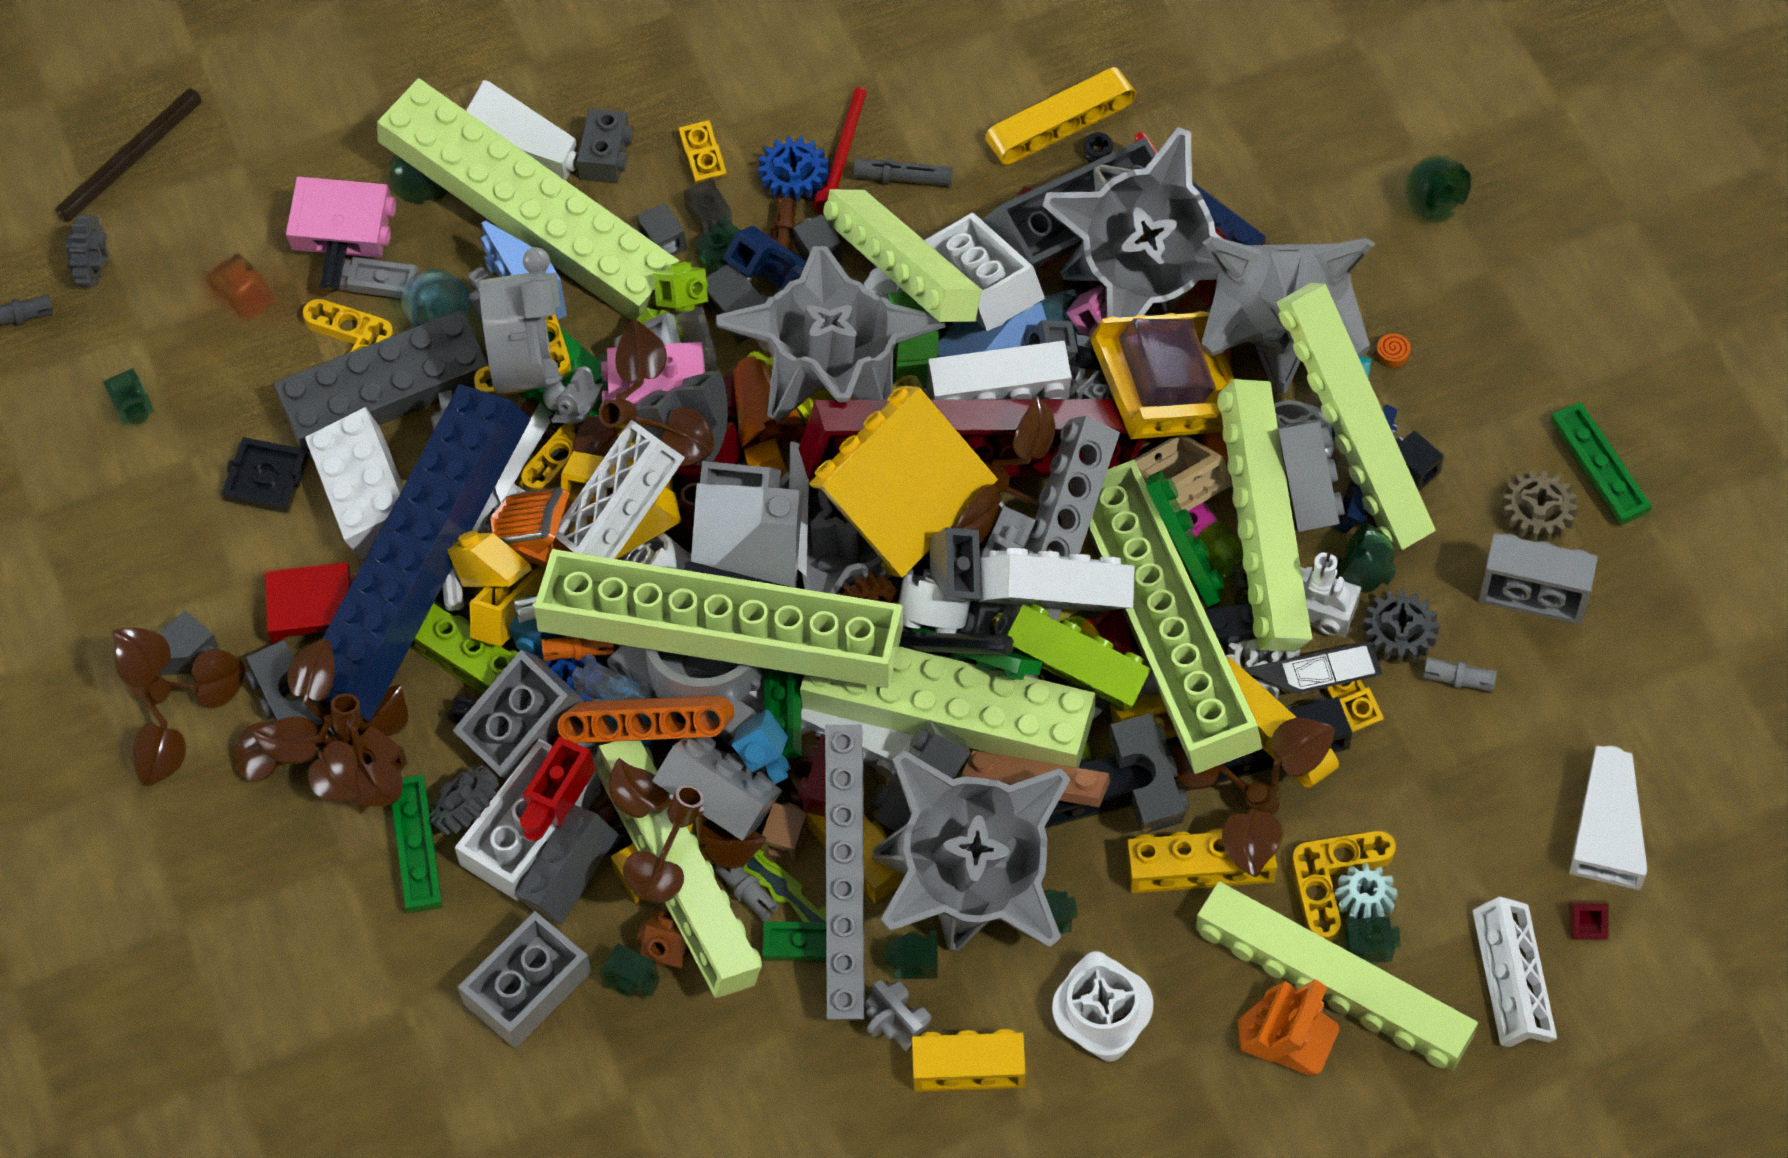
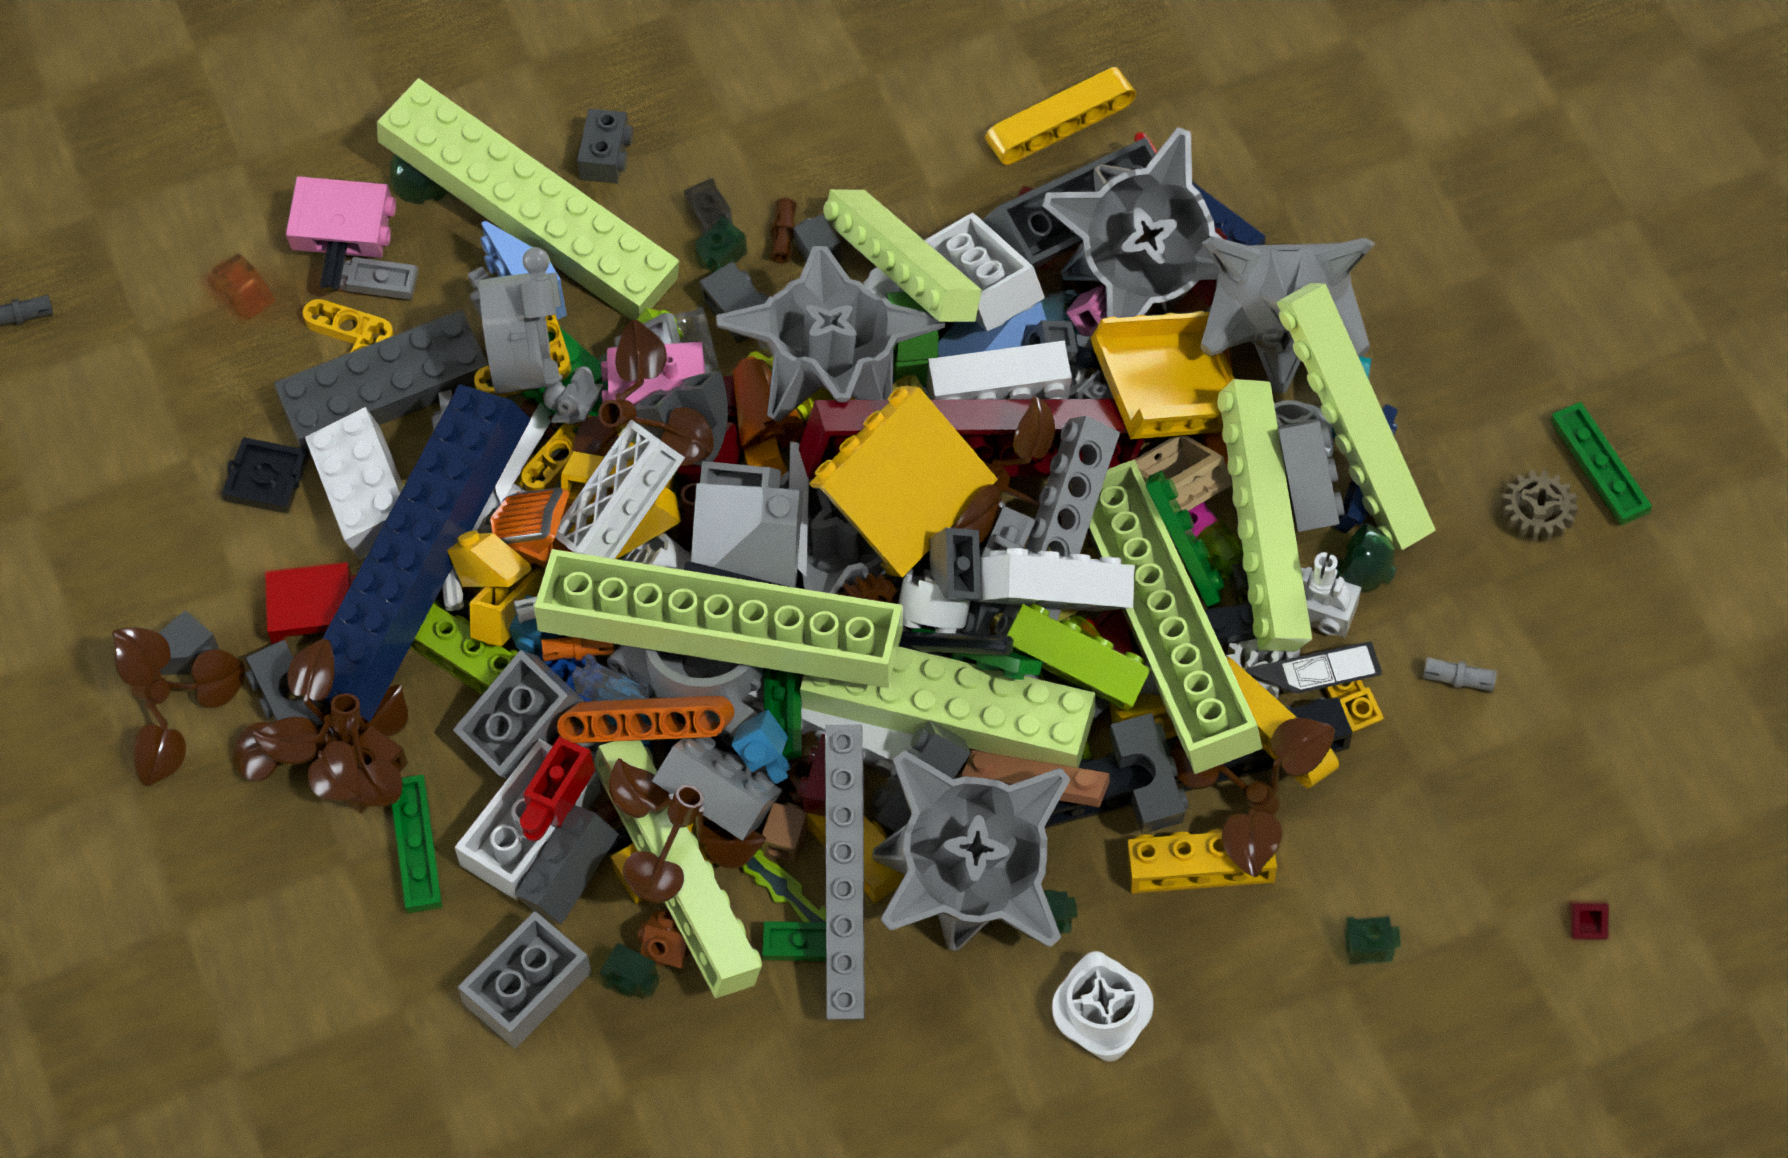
(87, 250): dark grey gear -> none
(128, 155): dark brown axle -> none
(131, 402): clear green brick -> none
(433, 295): clear light blue cylinder -> none
(460, 708): black bush -> none
(463, 799): dark grey gear -> none
(525, 129): white slope -> none
(662, 229): dark grey brick -> none
(681, 287): lime brick -> none
(702, 151): yellow slope -> none
(747, 889): light grey pin -> none
(760, 255): dark blue arch -> none
(808, 163): blue gear -> none
(842, 149): red piece -> none
(891, 1015): light grey hips -> none
(903, 172): dark grey pin -> none
(913, 956): clear green brick -> none
(968, 1061): yellow brick -> none
(1097, 139): black bush -> none
(1166, 362): brick -> none
(1290, 1028): orange piece -> none
(1327, 865): yellow beam -> none
(1352, 983): yellowish green brick -> none
(1369, 884): light aqua gear -> none
(1393, 350): orange tile -> none
(1417, 622): dark grey gear -> none
(1421, 458): black brick -> none
(1437, 187): clear green cylinder -> none
(1508, 971): white fence -> none
(1538, 578): light grey brick -> none
(1610, 827): white slope -> none

